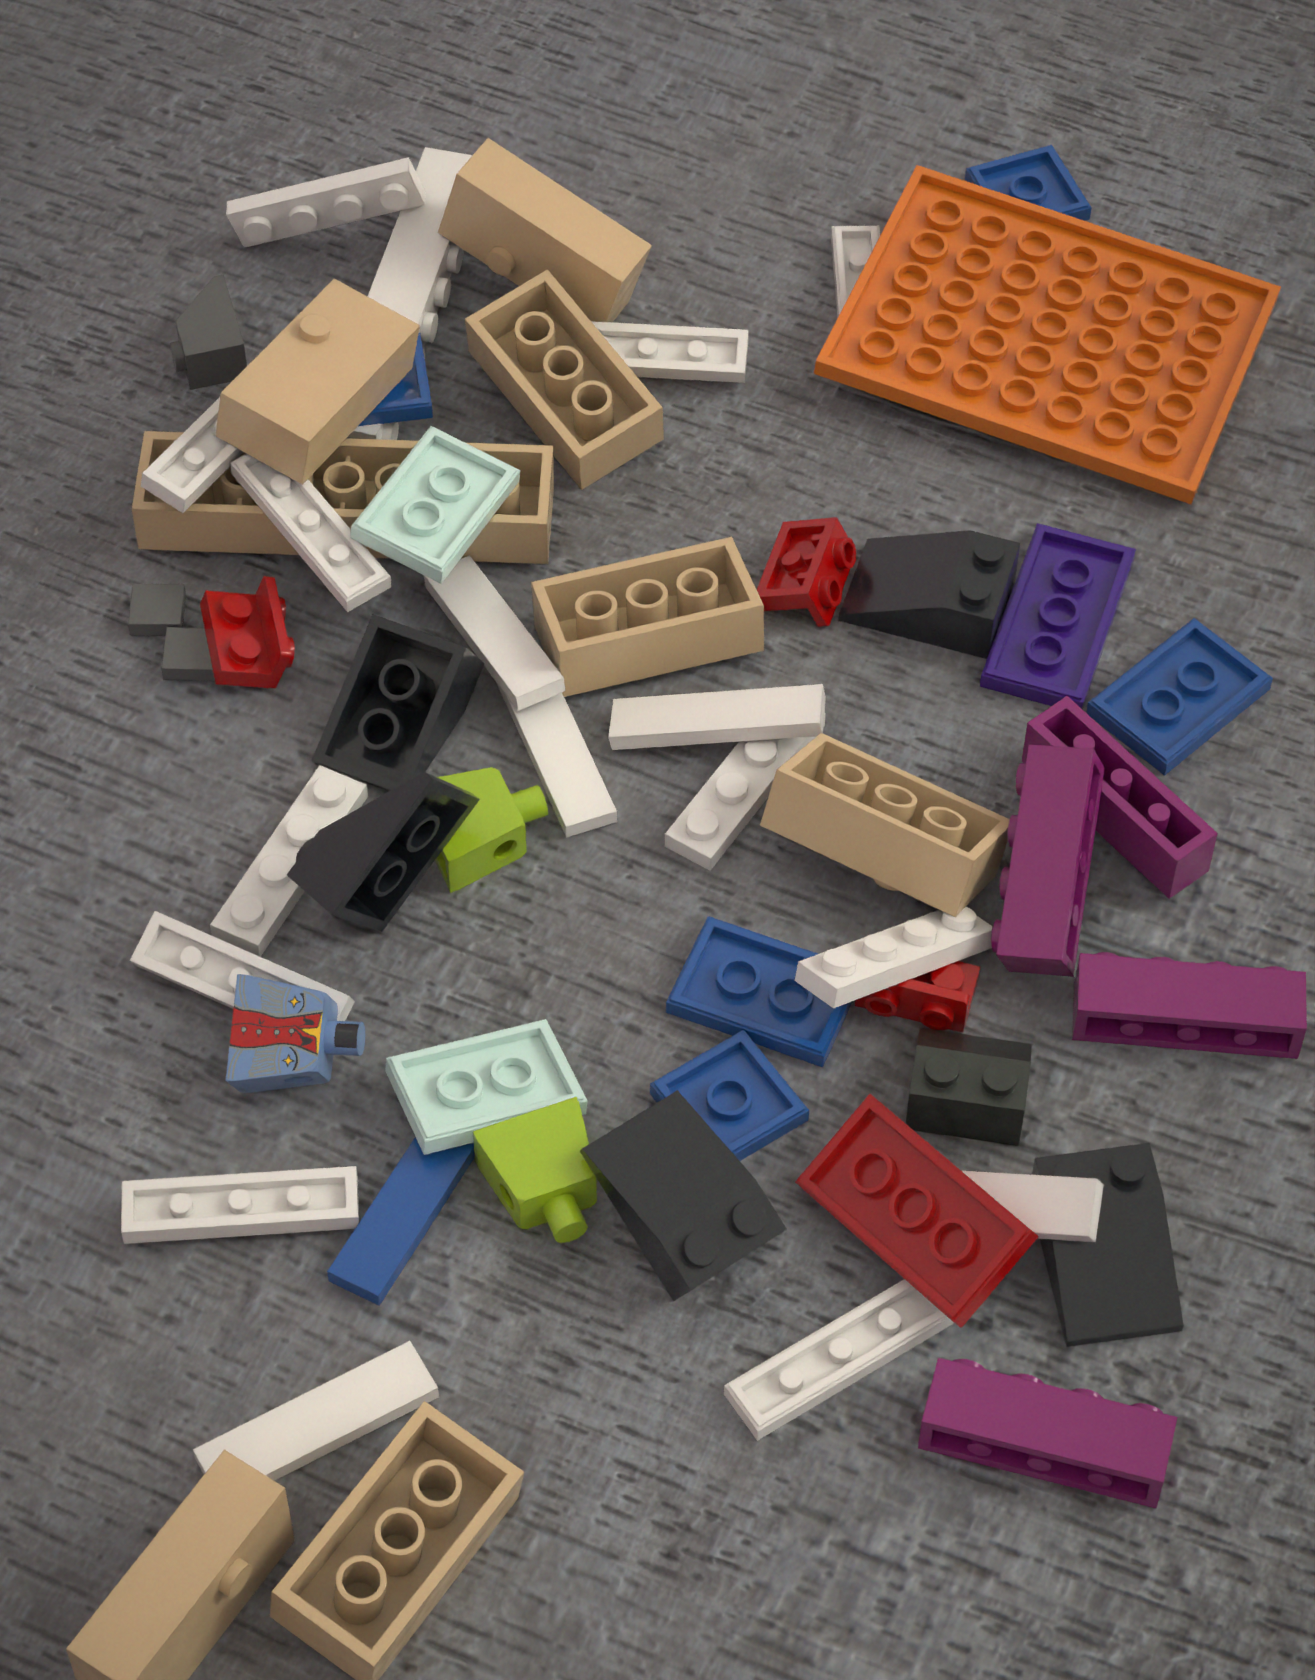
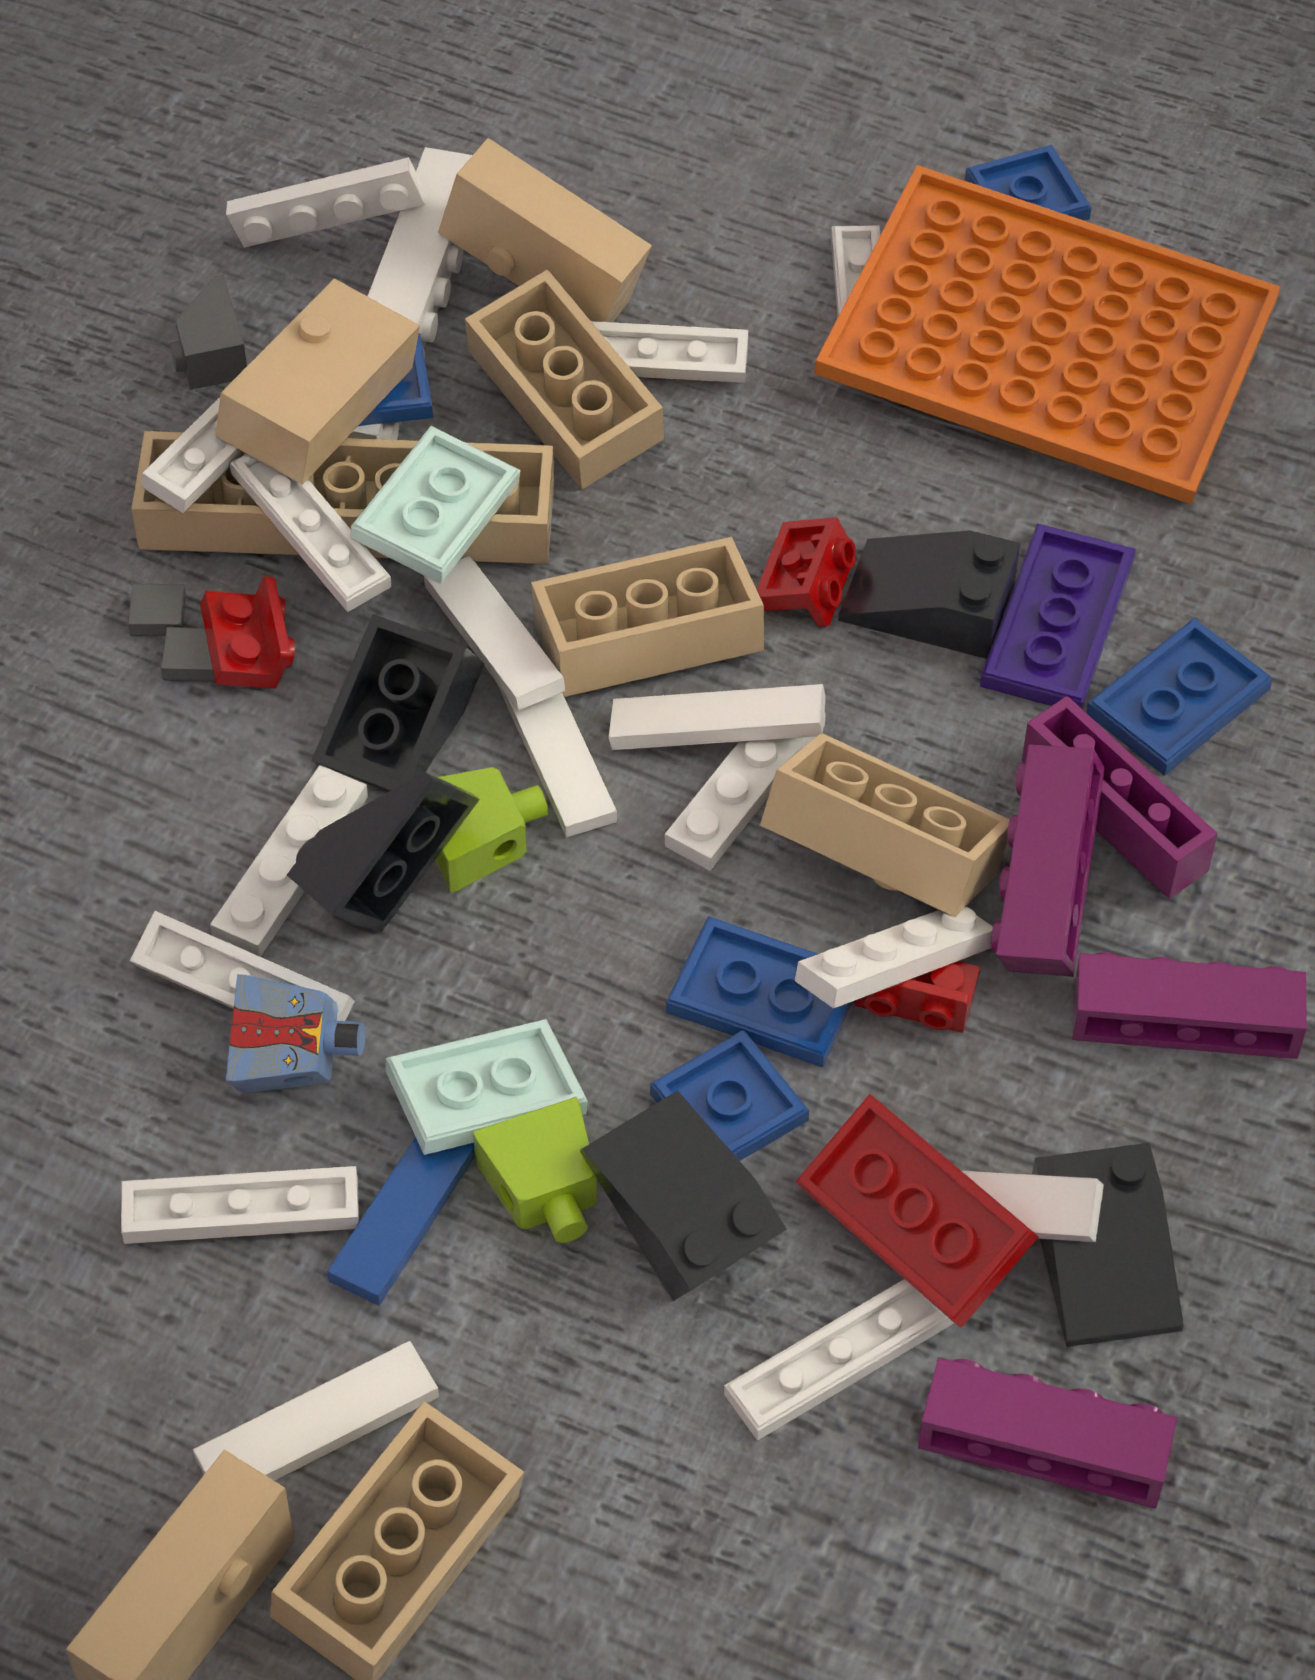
(969, 1086): pearl dark grey slope -> none

